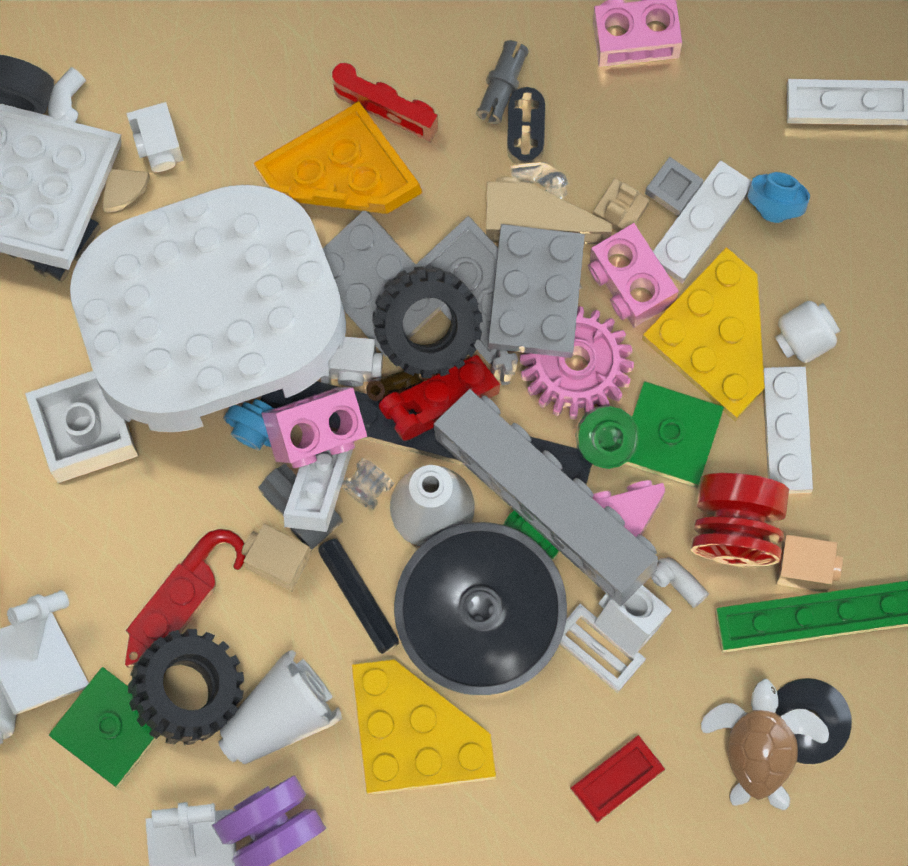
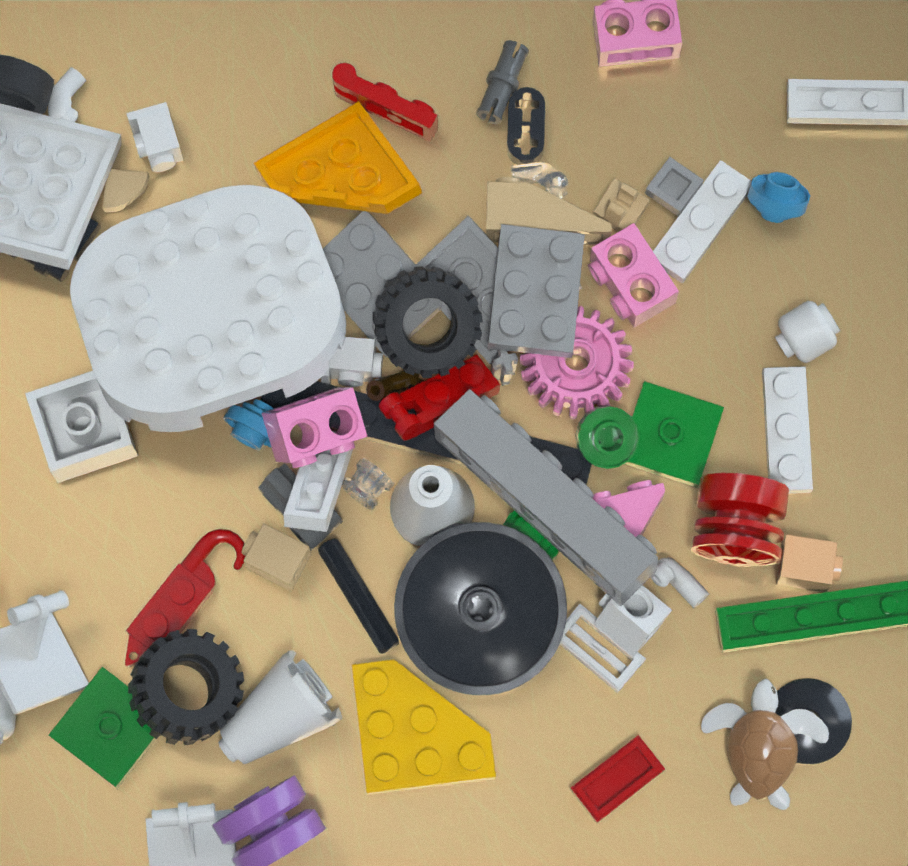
(716, 334): yellow plate -> none

